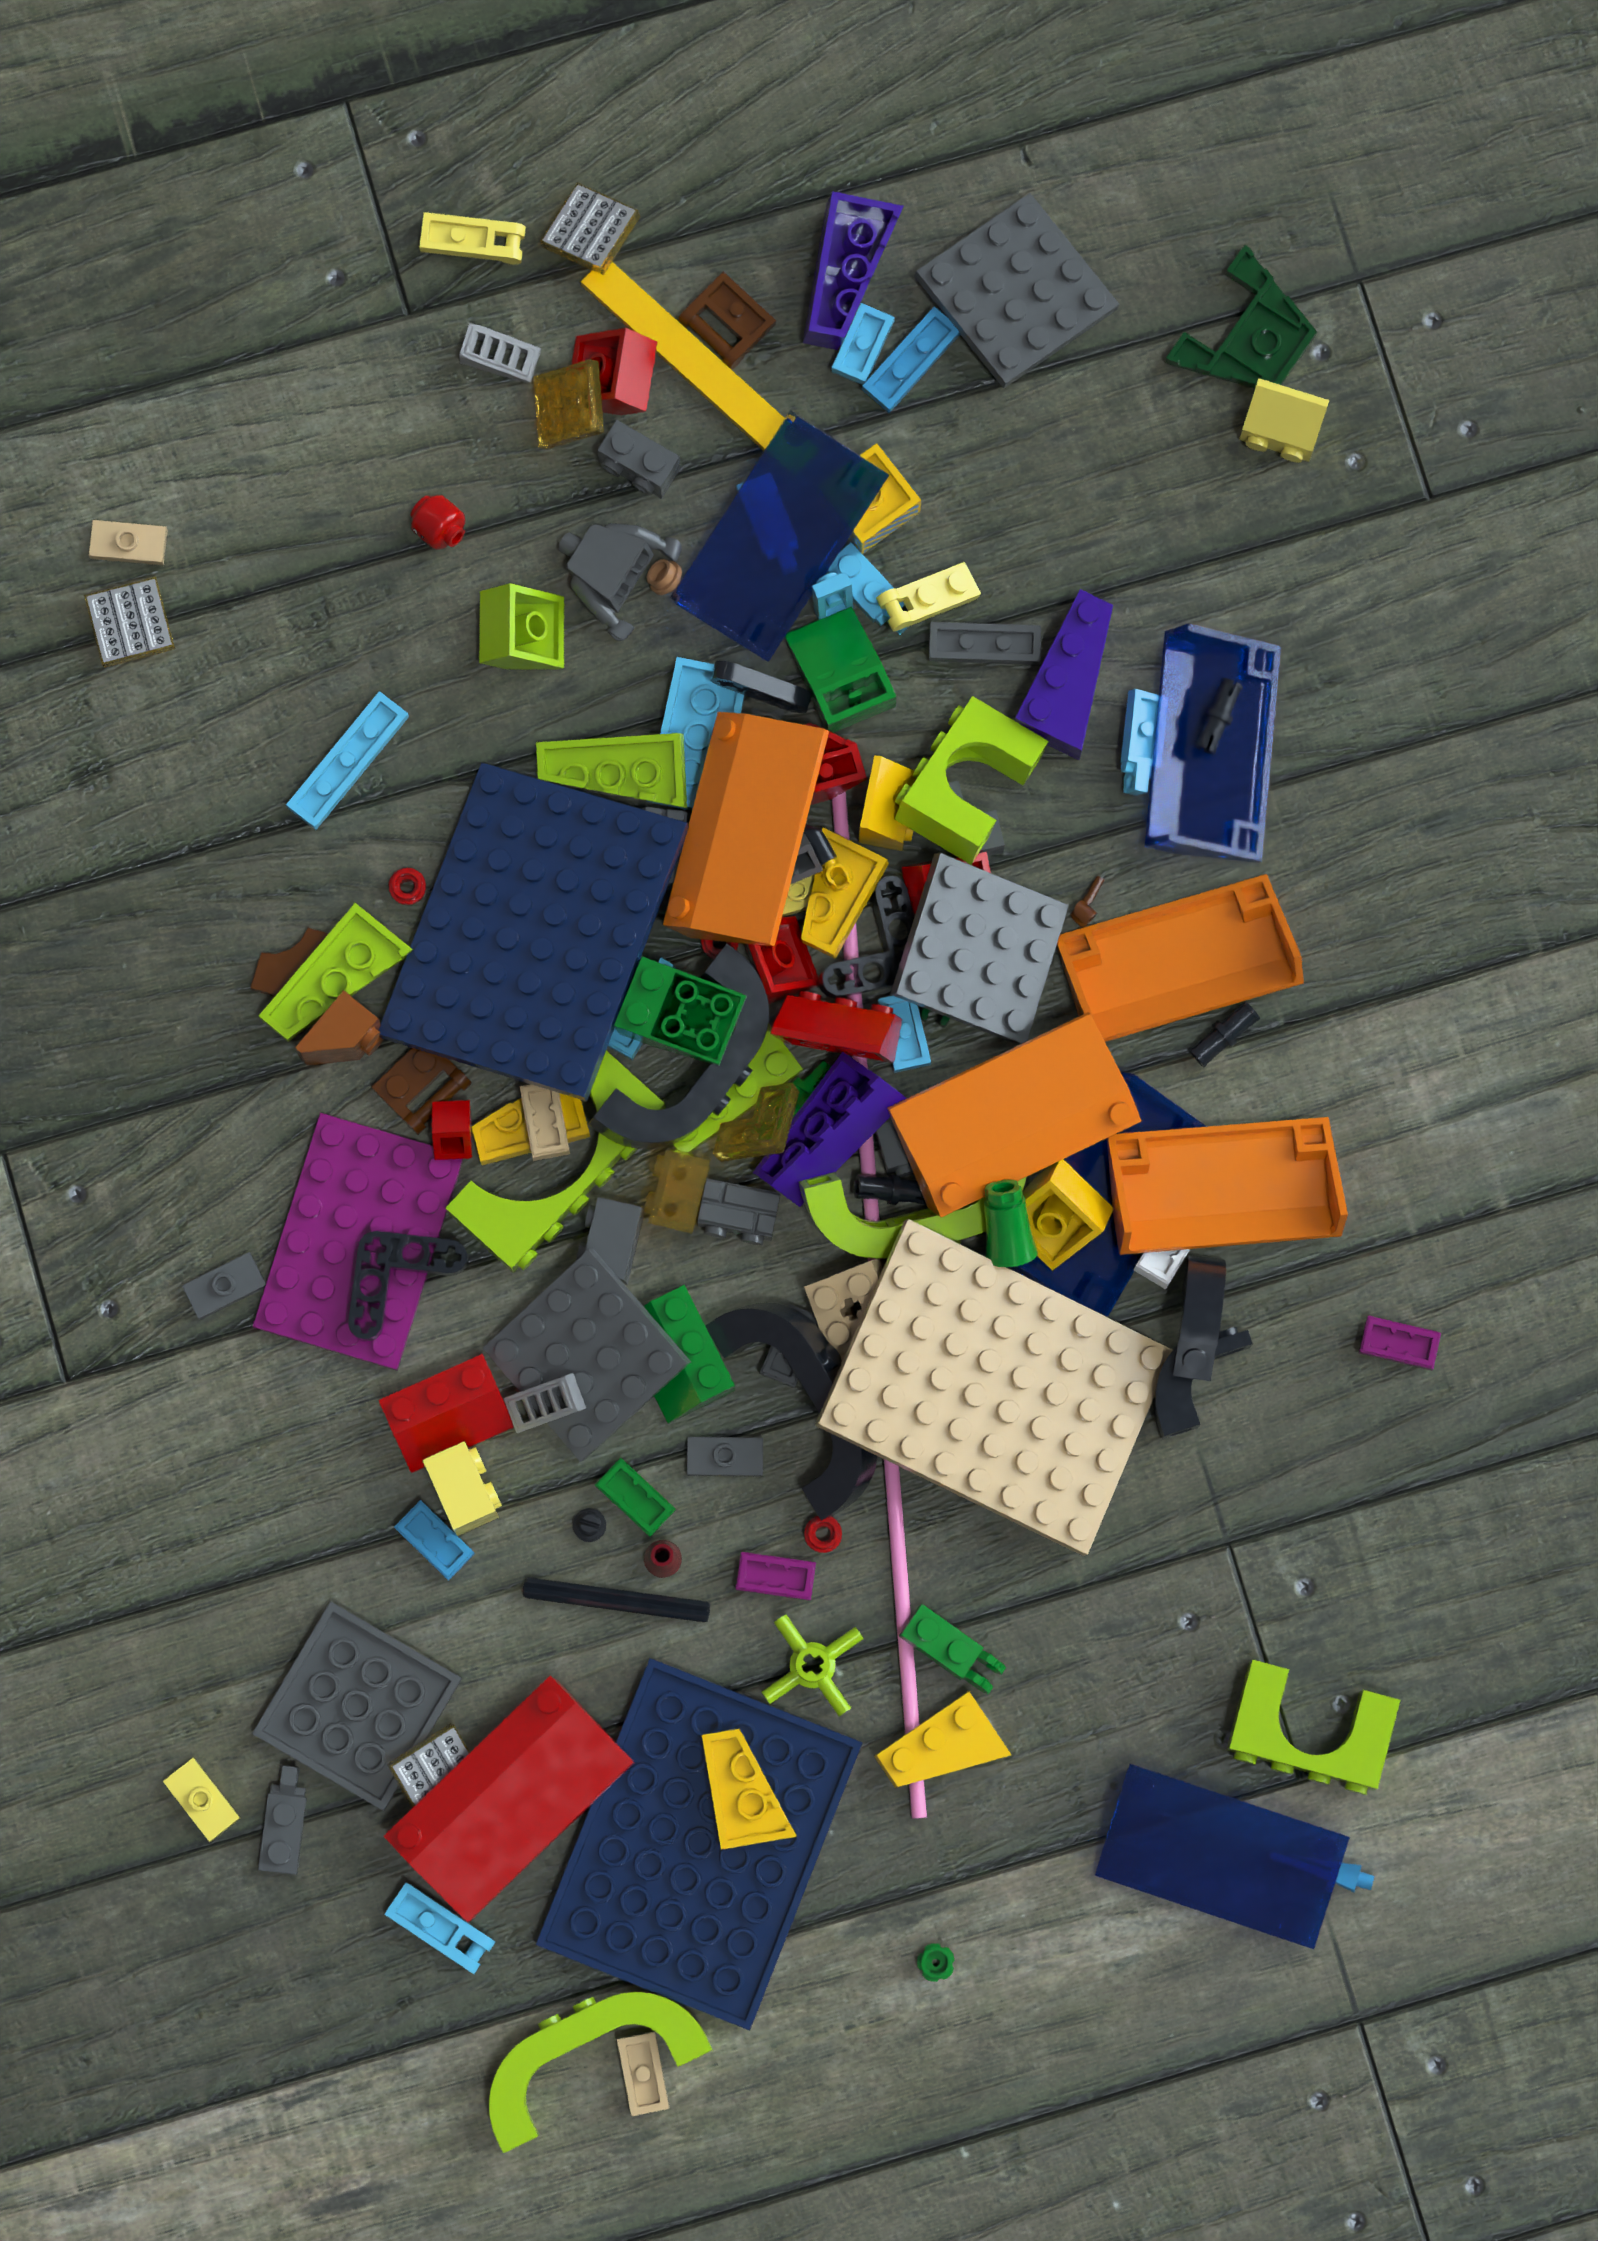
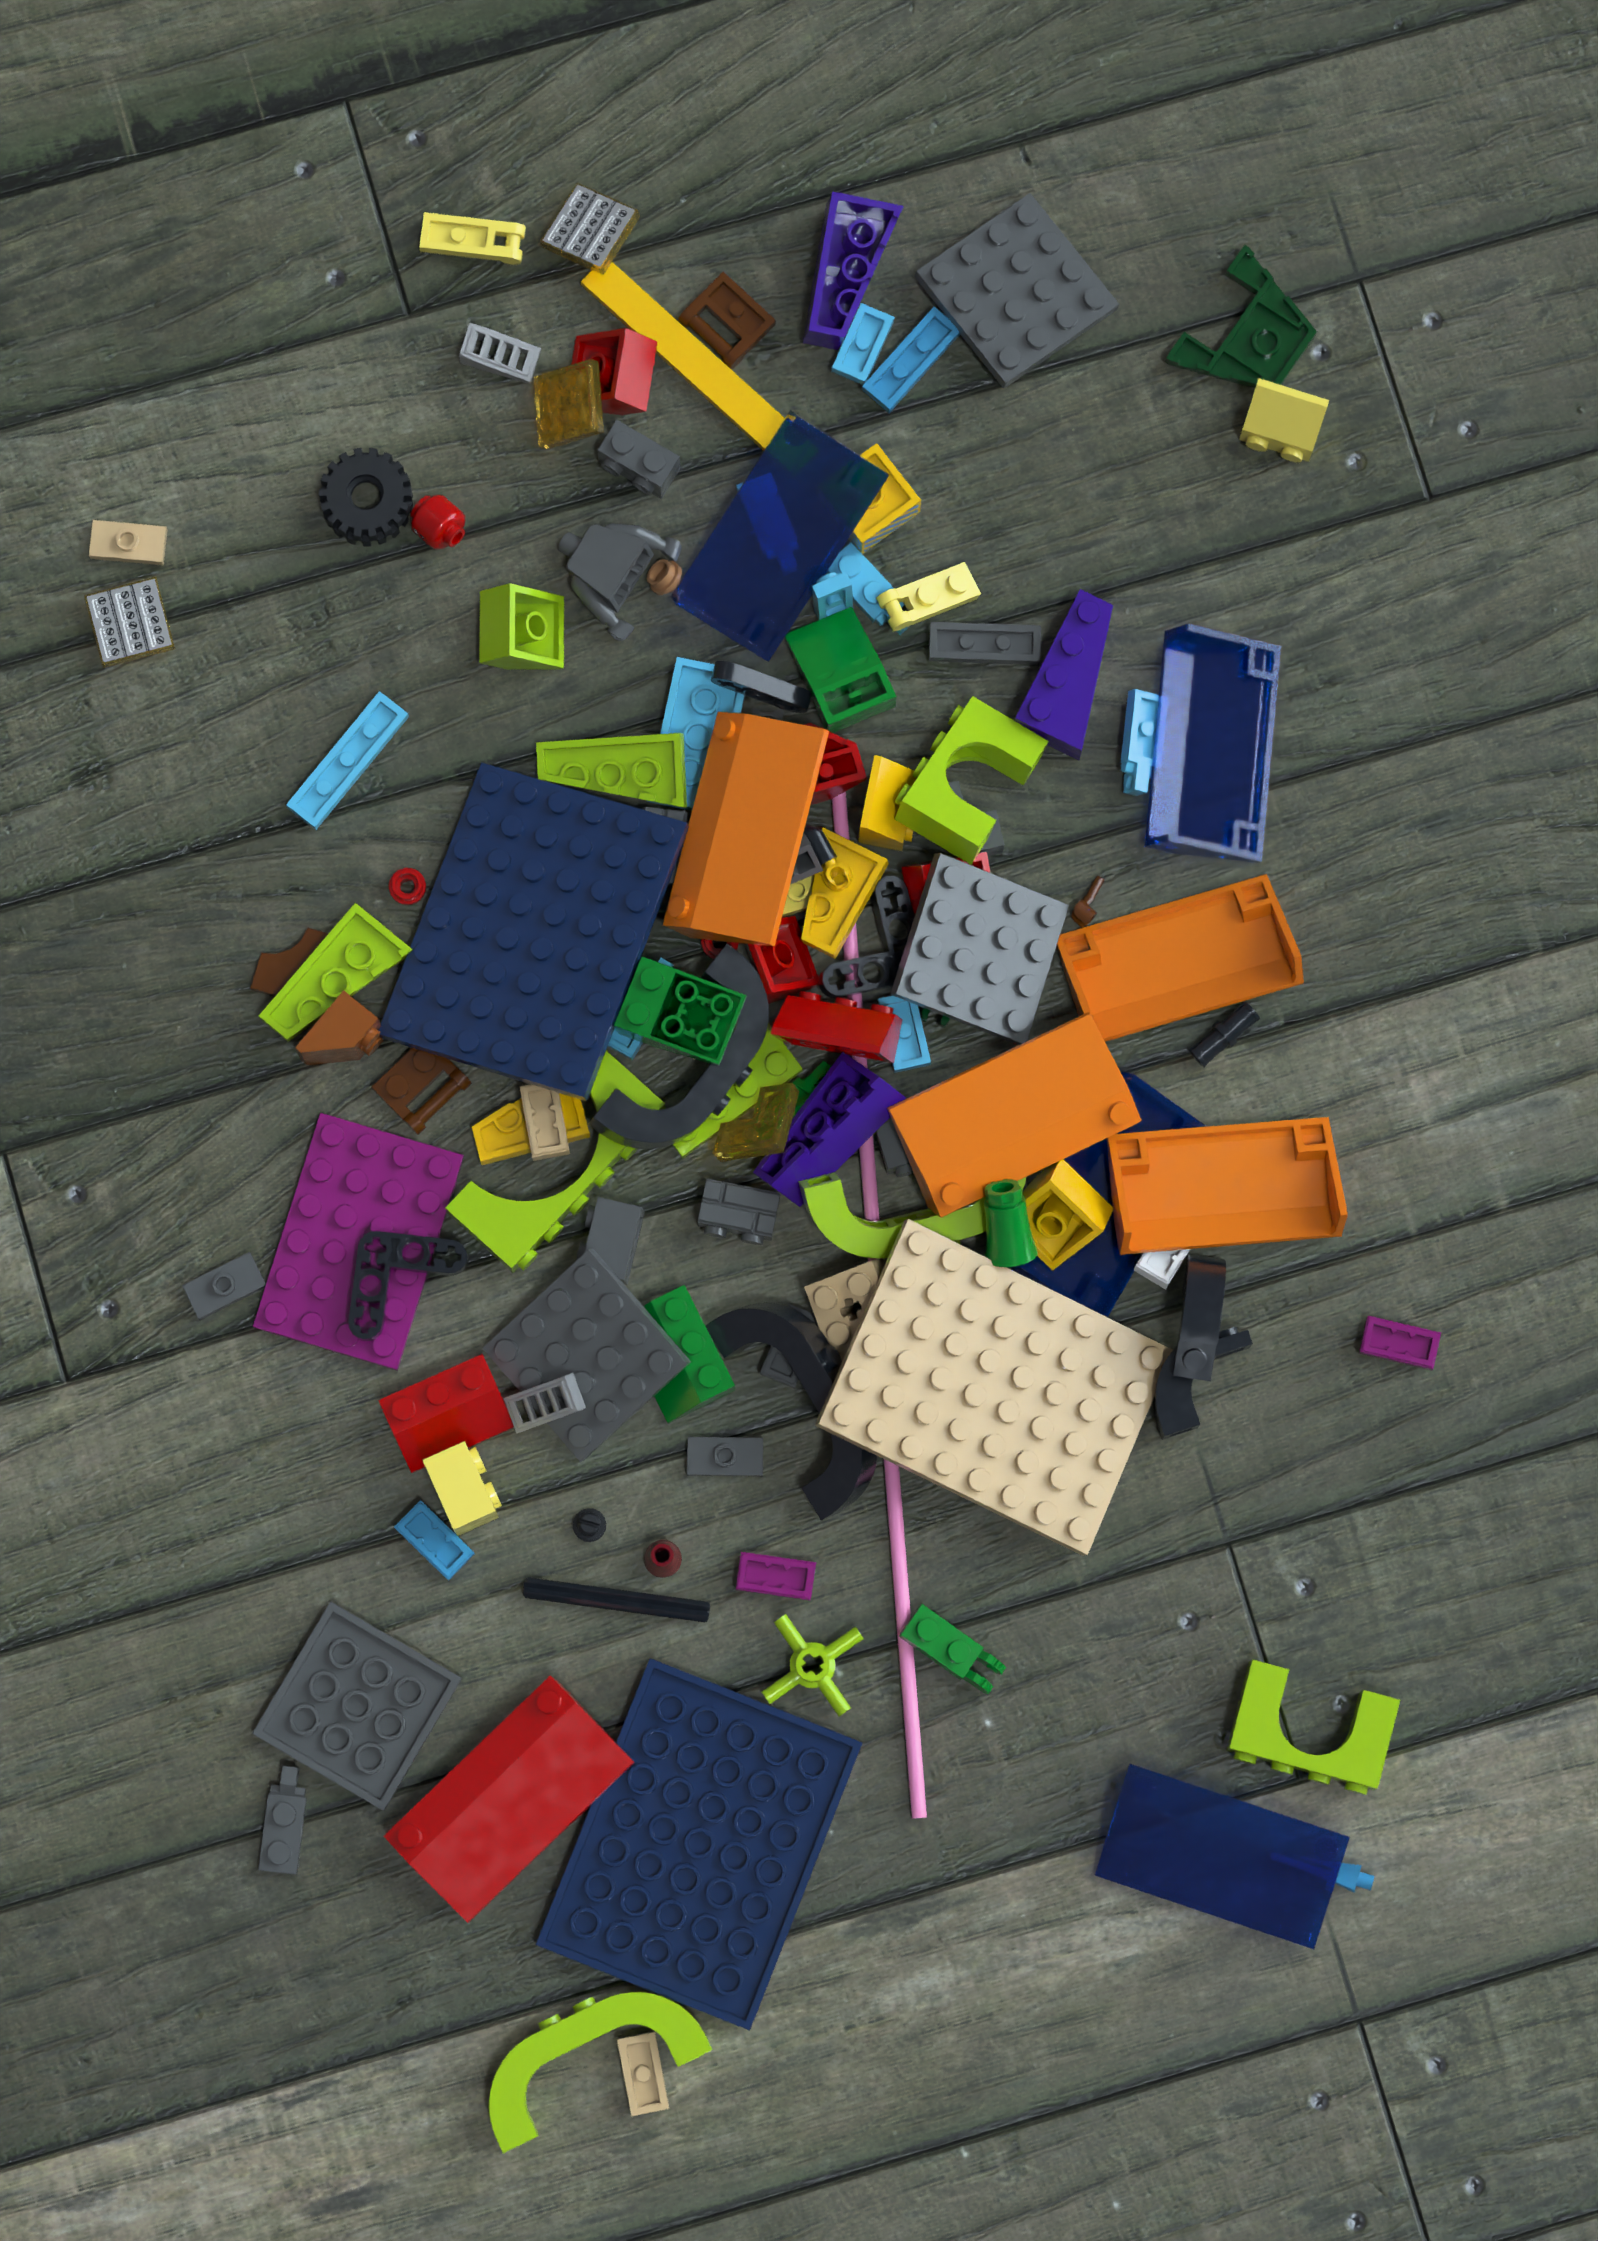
(201, 1799): light yellow plate -> none
(372, 523): none -> black tyre
(428, 1763): tile -> none
(438, 1927): medium azure plate -> none
(452, 1130): red brick -> none
(635, 1497): green plate -> none
(678, 1190): clear yellow brick -> none
(741, 1794): yellow wing -> none
(823, 1546): red plate -> none
(888, 1189): black pin -> none
(932, 1952): green plate -> none
(943, 1744): yellow wing -> none
(1218, 716): black pin -> none

